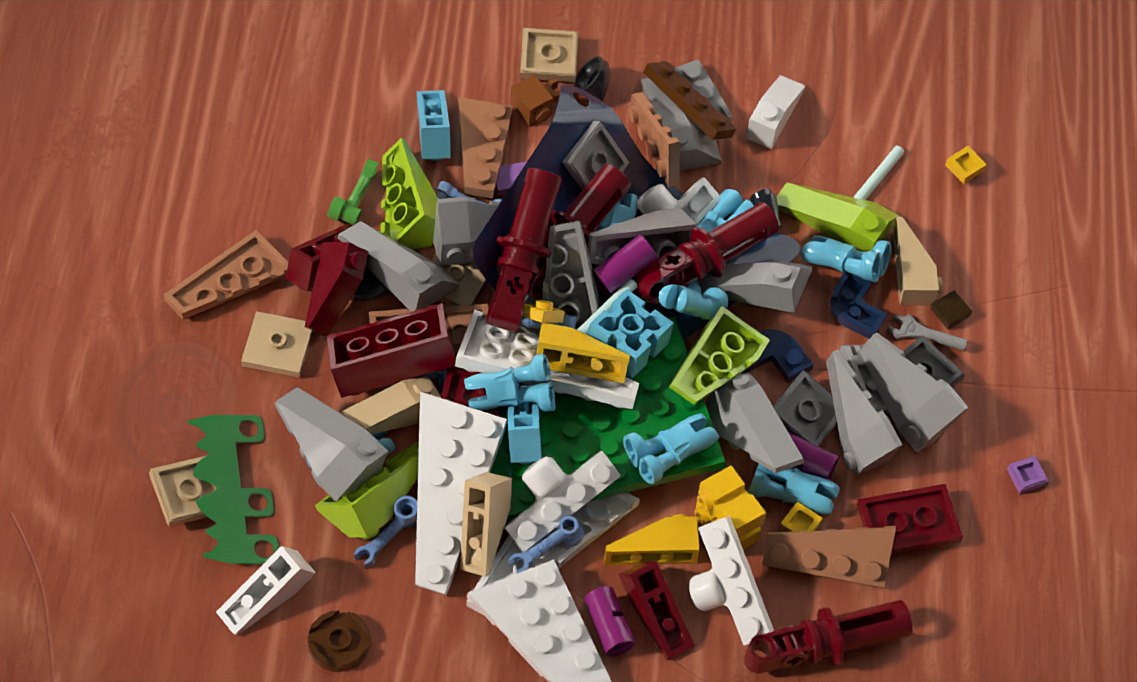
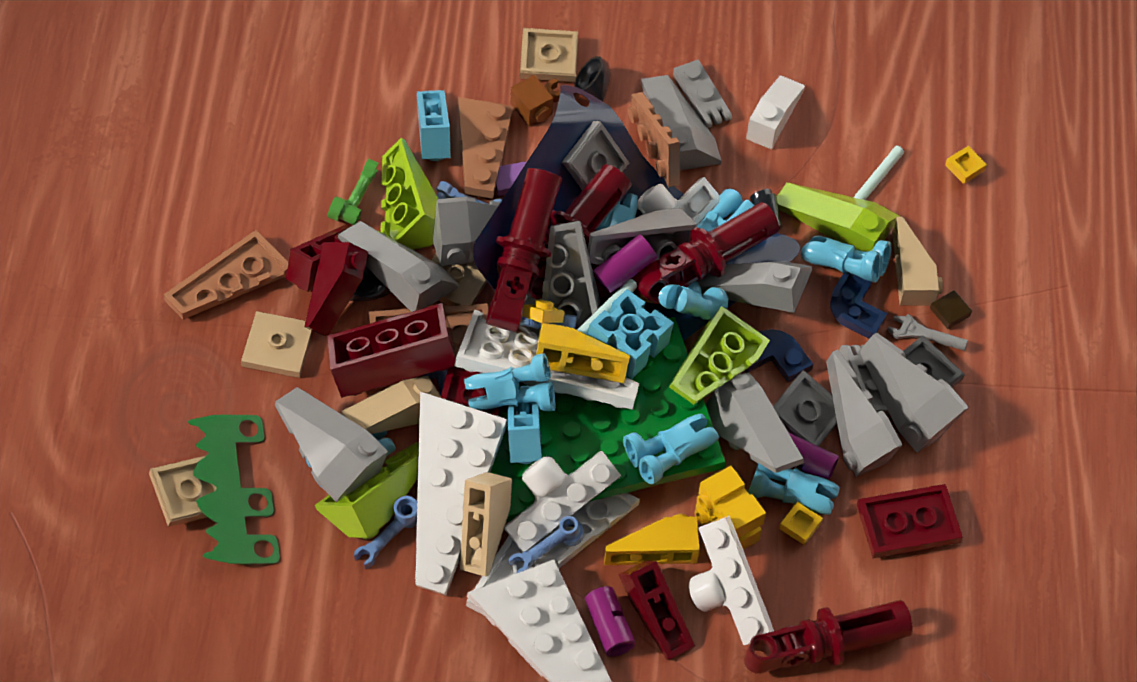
(266, 589): white slope -> none
(339, 641): reddish brown tile -> none
(689, 100): reddish brown plate -> none
(845, 555): nougat wing -> none
(1027, 475): medium lavender tile -> none

